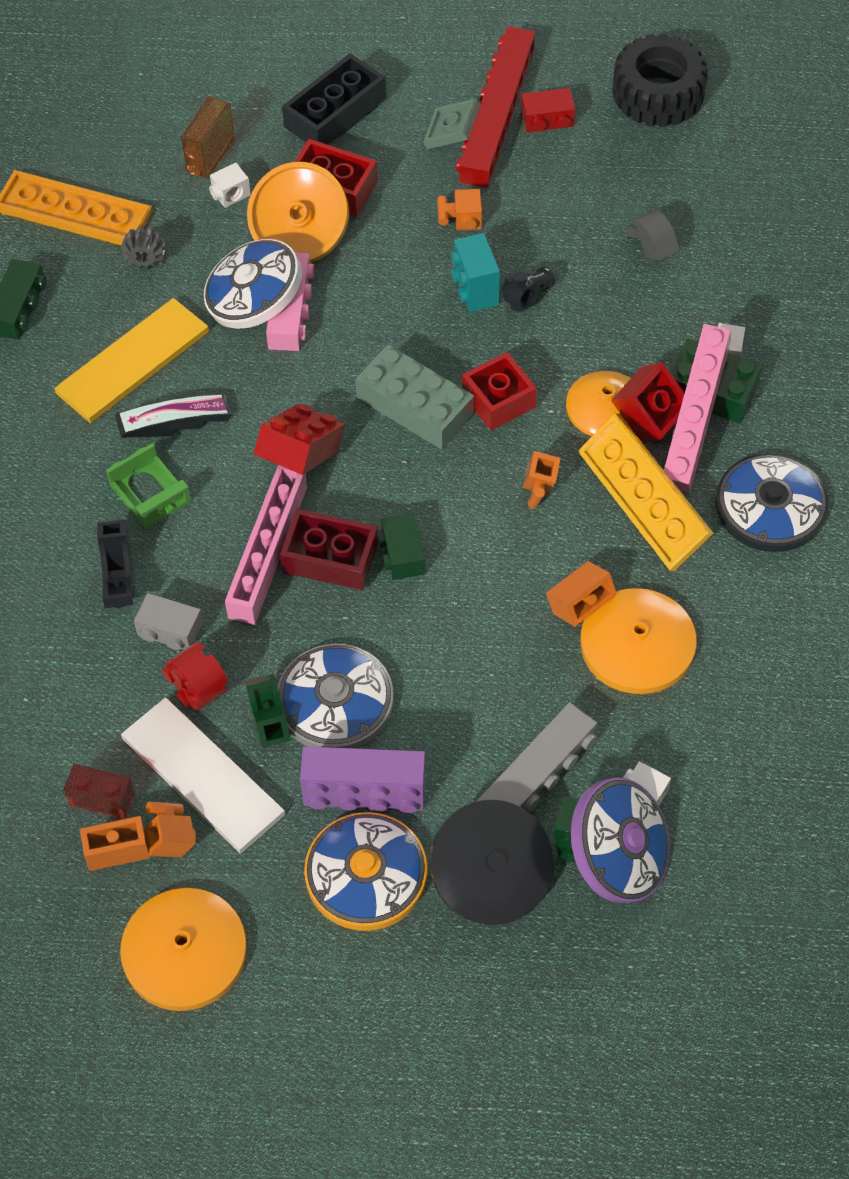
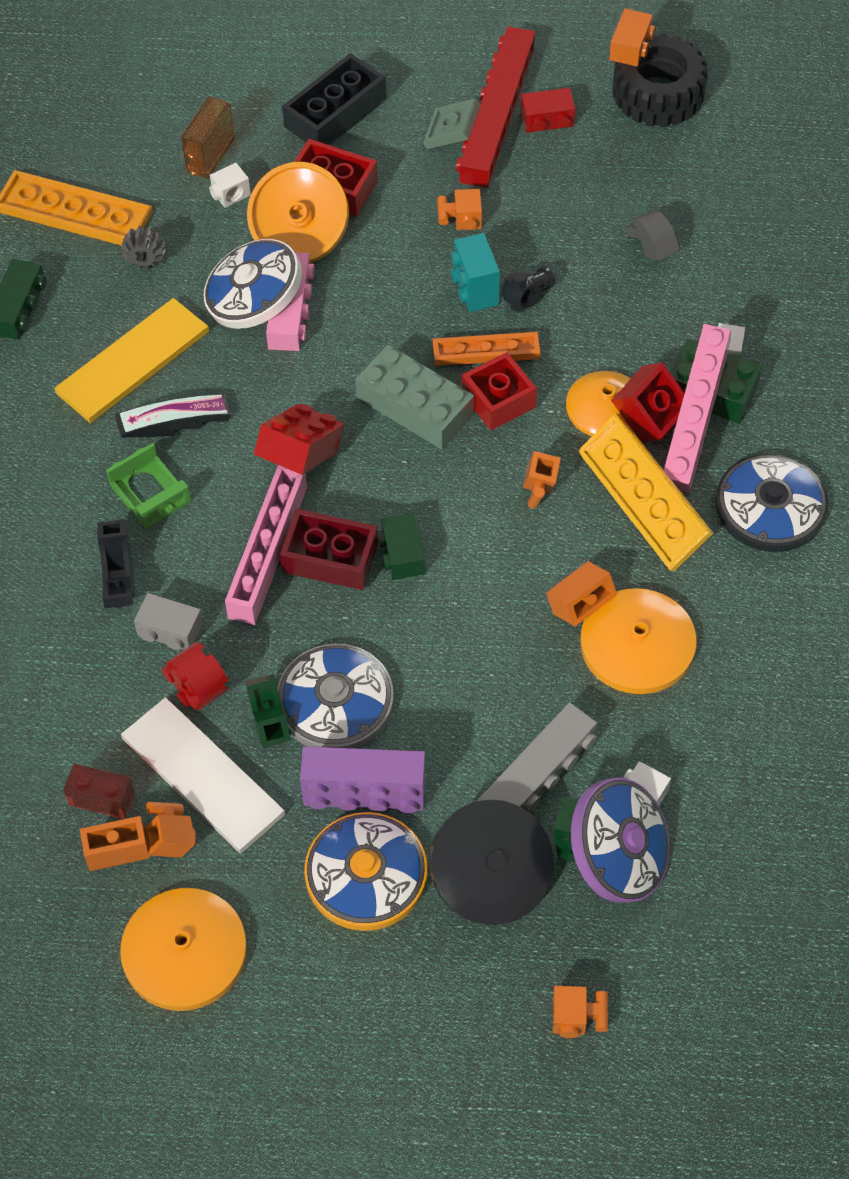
(485, 348): none -> orange plate
(572, 1011): none -> orange brick
(631, 37): none -> orange brick

